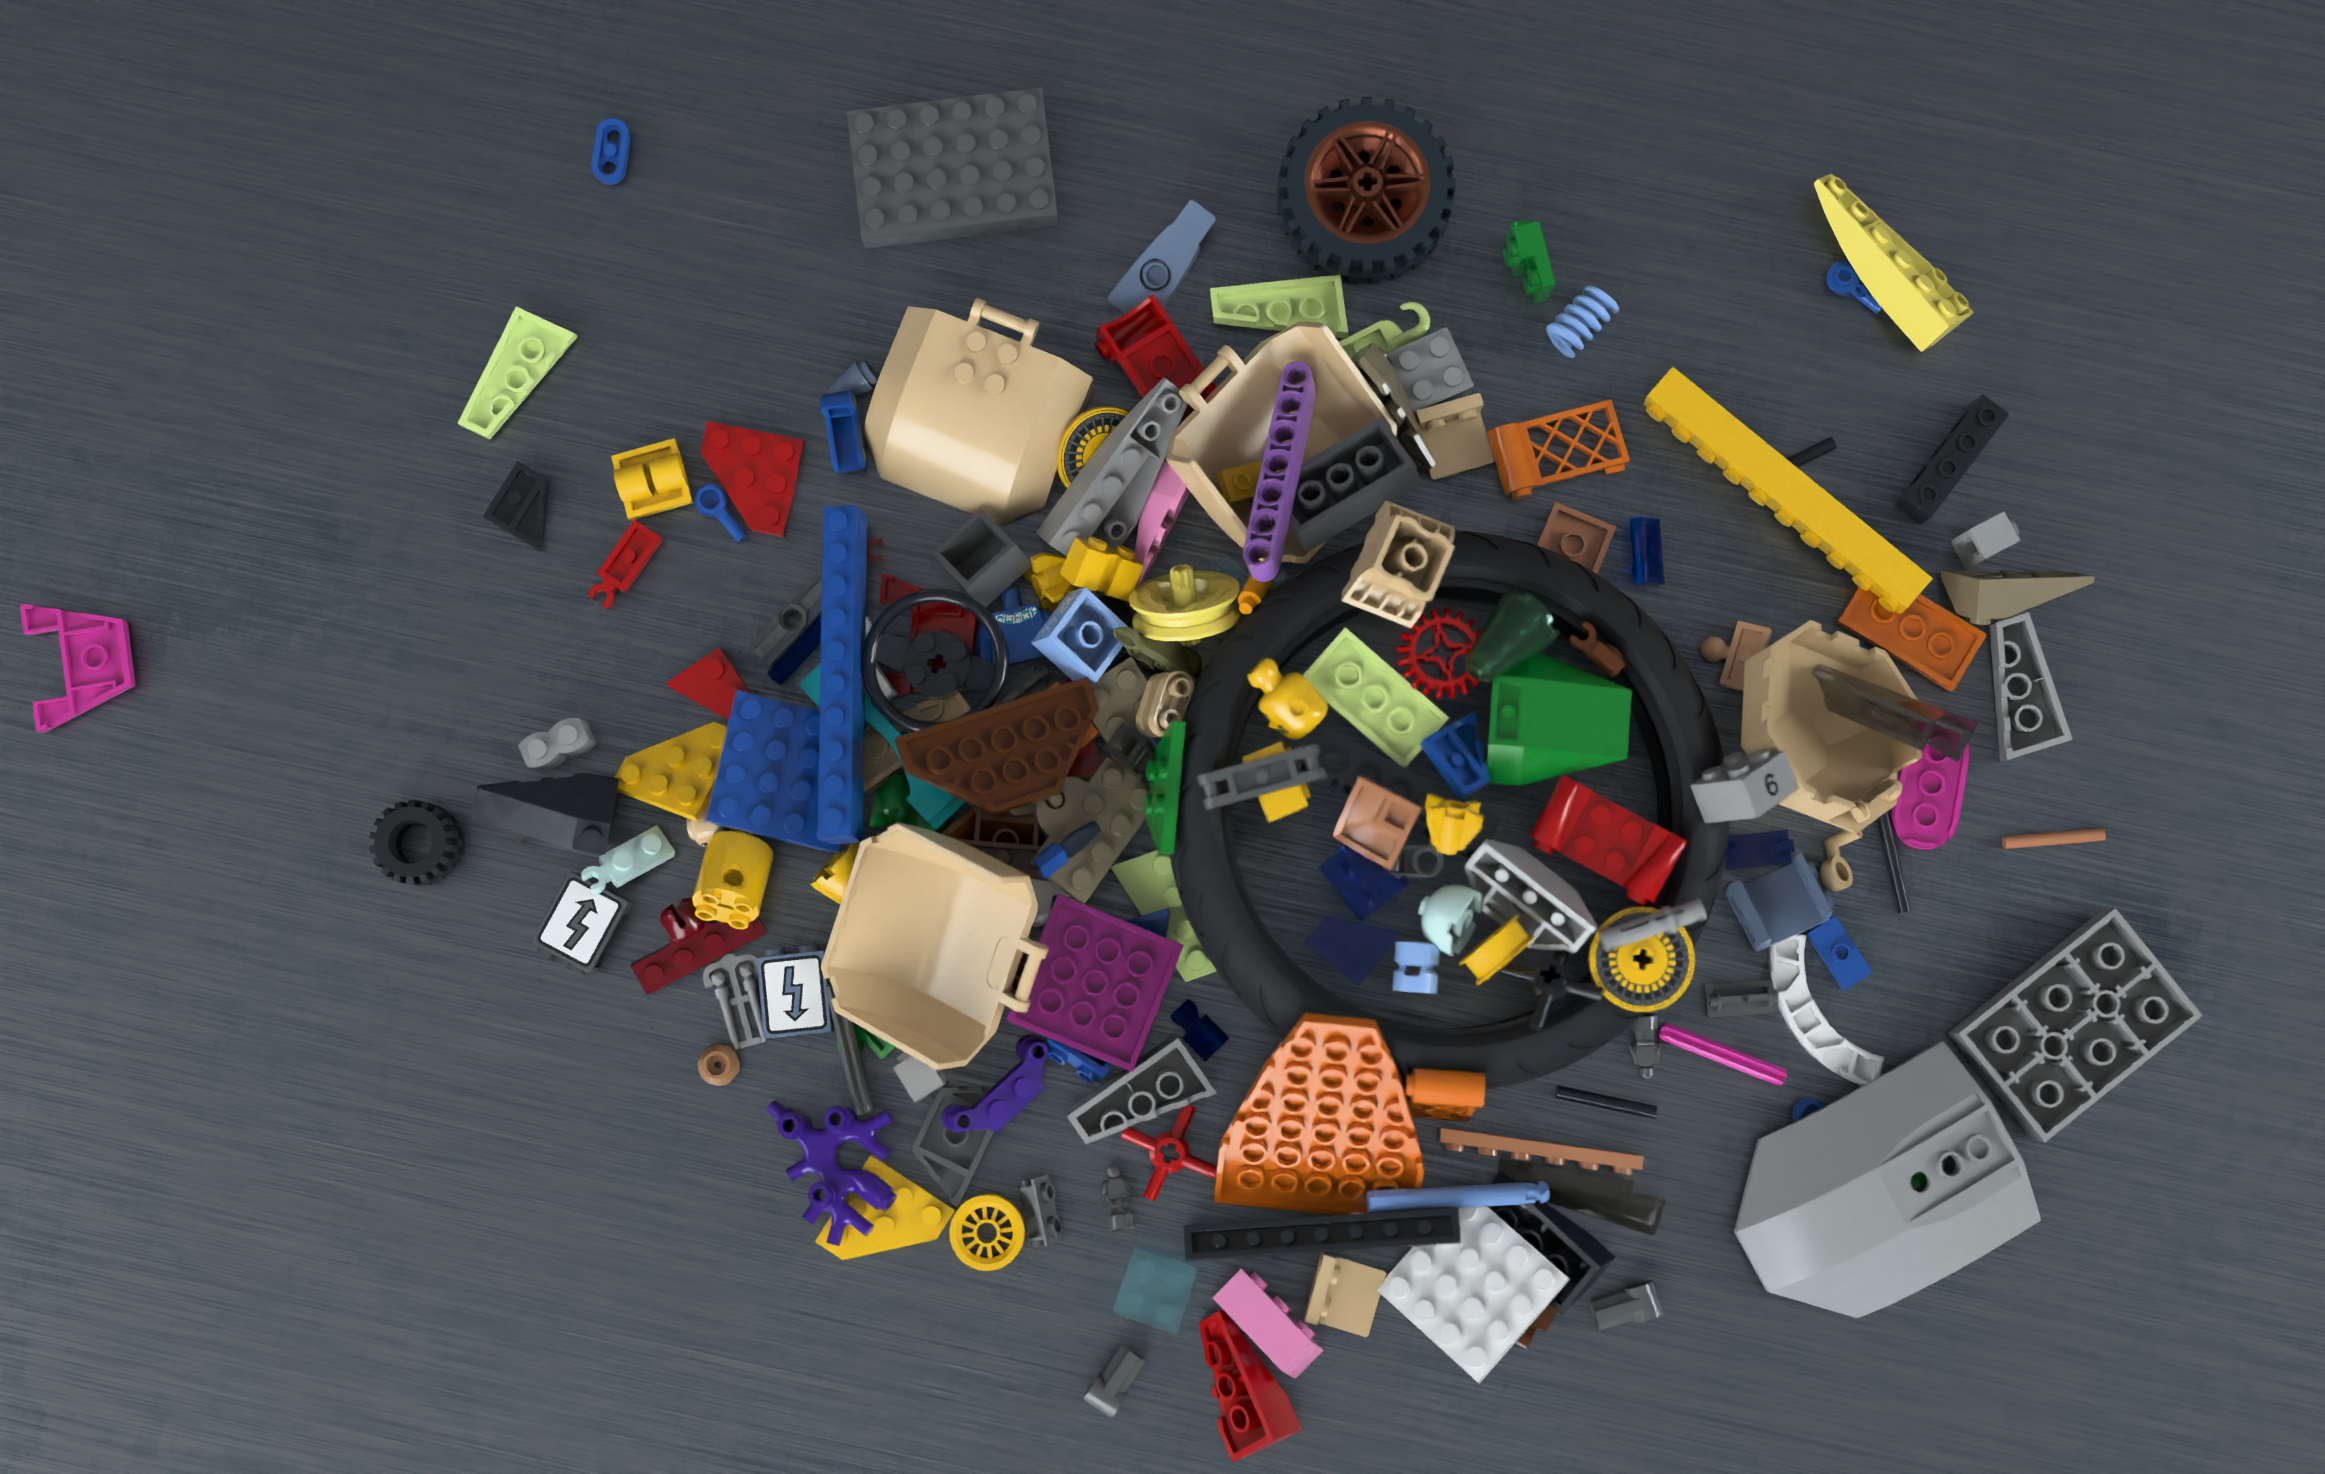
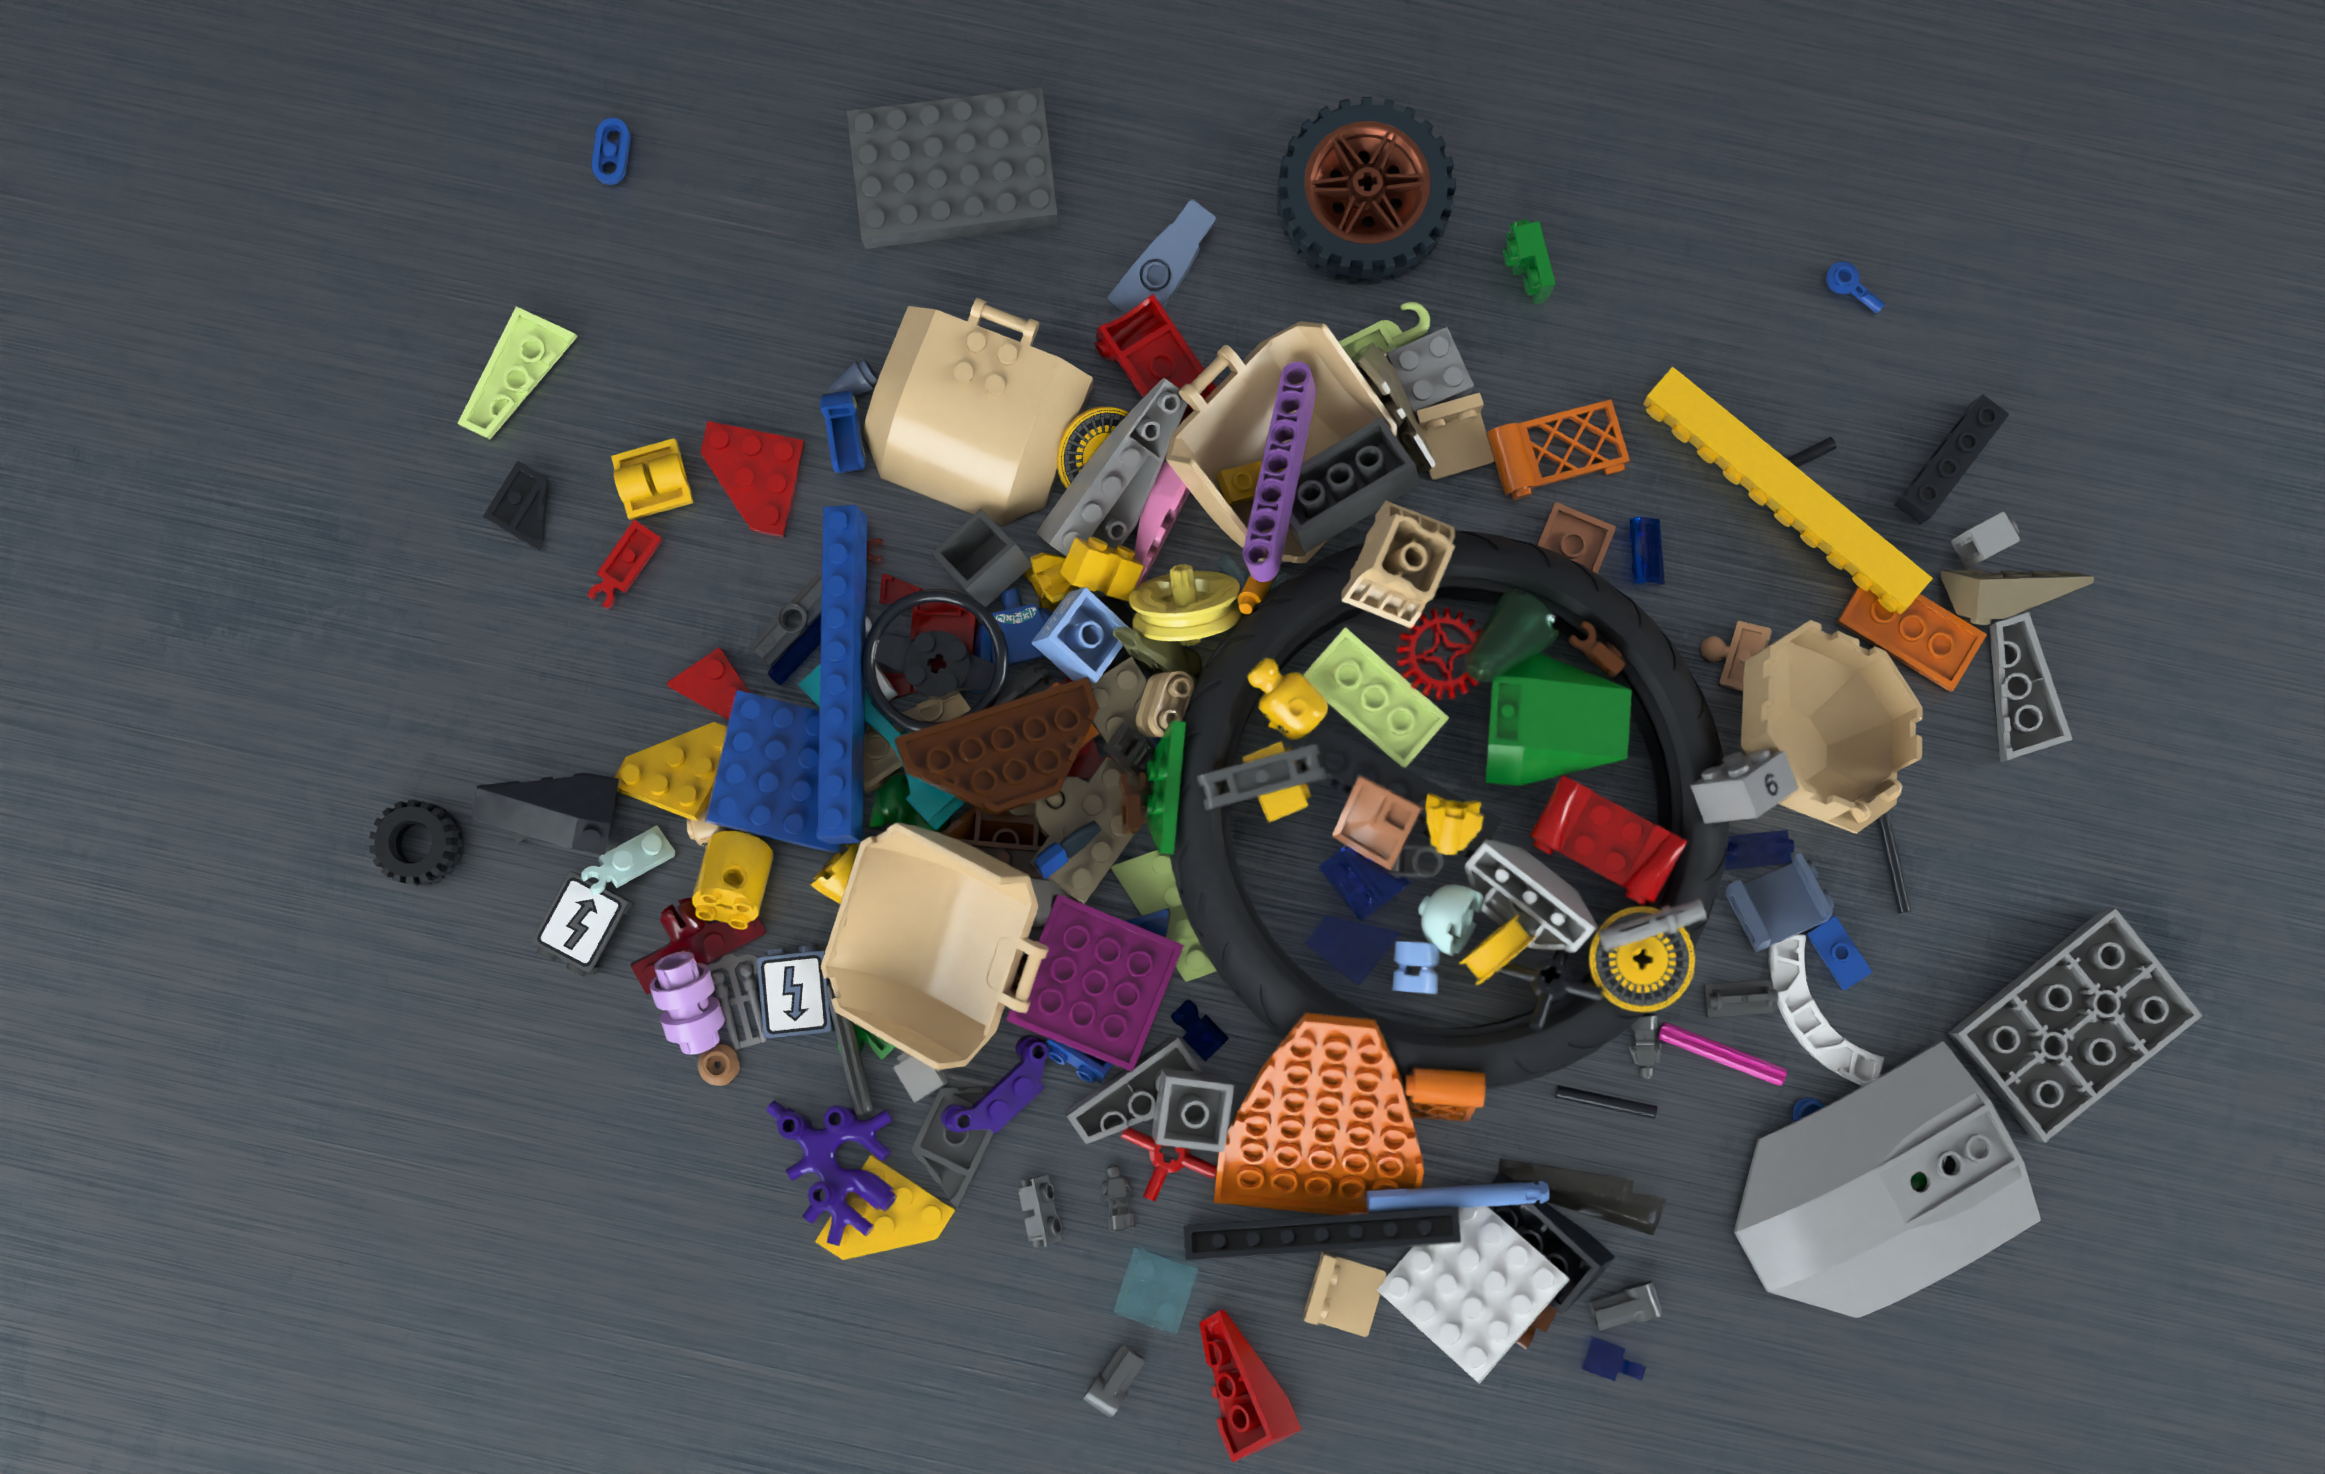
(93, 657): dark pink wing -> none
(549, 749): light grey brick -> none
(684, 994): none -> lavender piece
(712, 502): blue plate -> none
(957, 1235): yellow wheel -> none
(1132, 812): none -> reddish brown plate
(1192, 1110): none -> light grey brick
(1268, 1323): bright pink wedge -> none
(1282, 304): yellowish green wing -> none
(1459, 756): blue wing -> none
(1554, 1153): nougat plate -> none
(1579, 318): light blue piece -> none
(1607, 1360): none -> clear blue plate
(1835, 871): tan plate -> none
(1891, 269): light yellow wedge -> none
(1894, 713): clear smoke wedge -> none
(1930, 799): dark pink tile -> none
(2053, 838): nougat bar -> none

